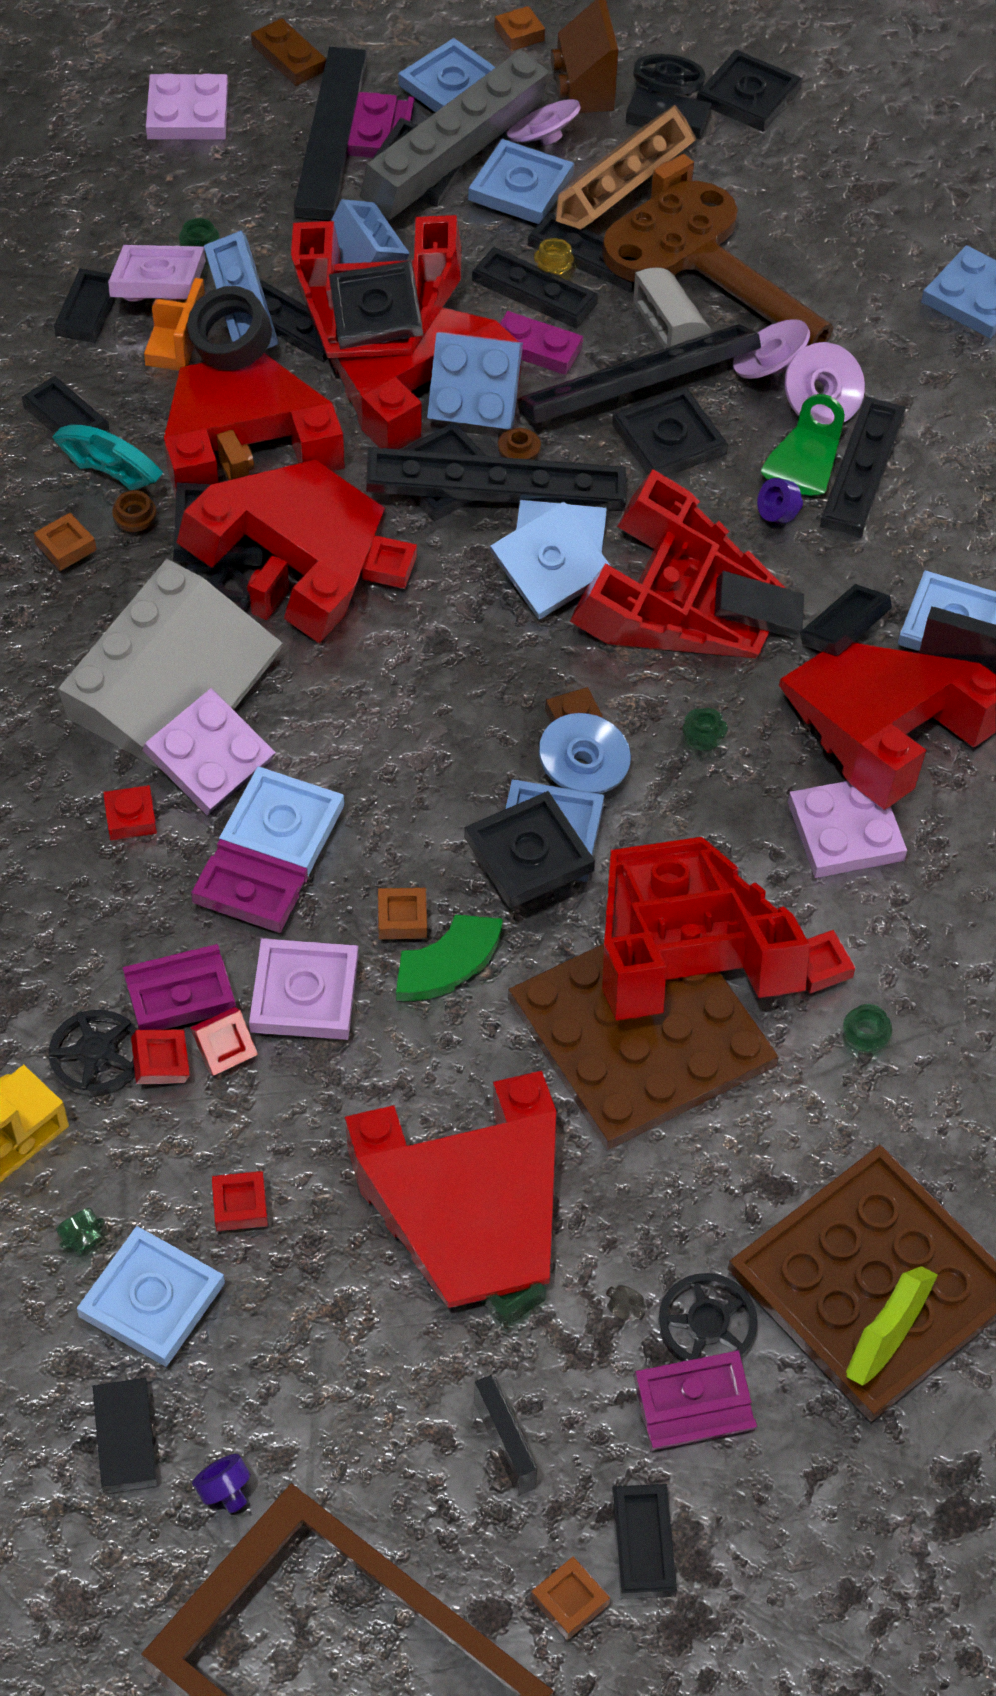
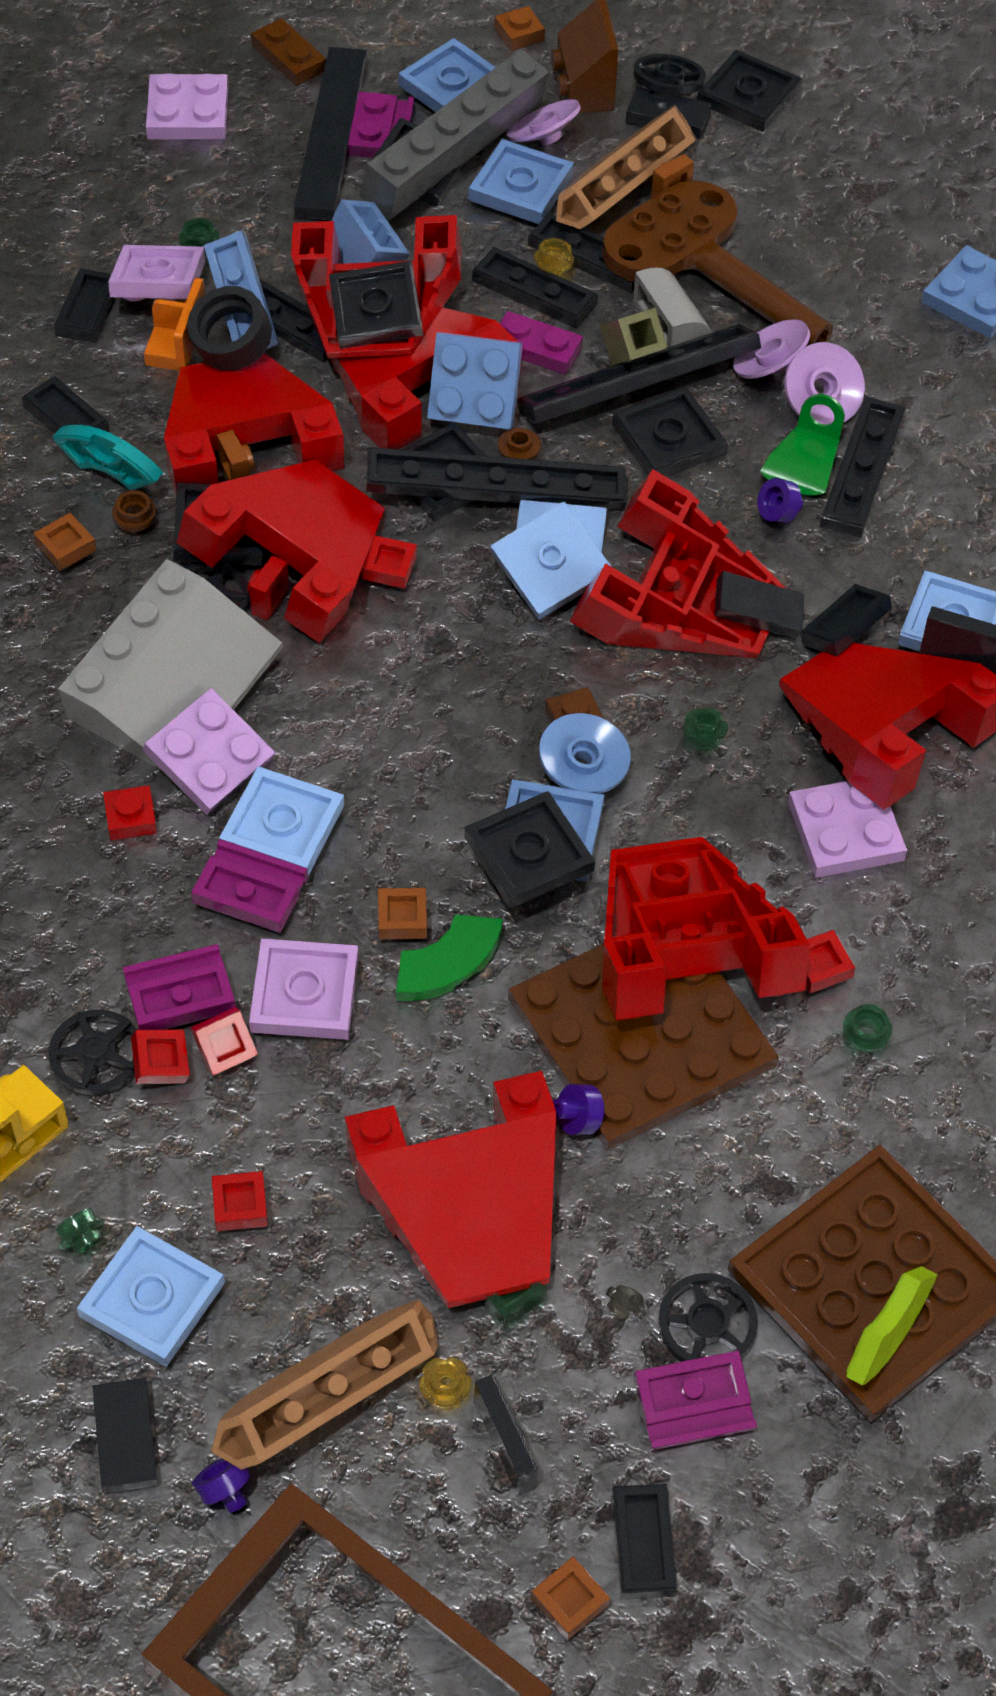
(325, 1385): none -> medium nougat brick
(445, 1395): none -> clear yellow plate
(579, 1109): none -> dark purple tile
(633, 336): none -> olive brick

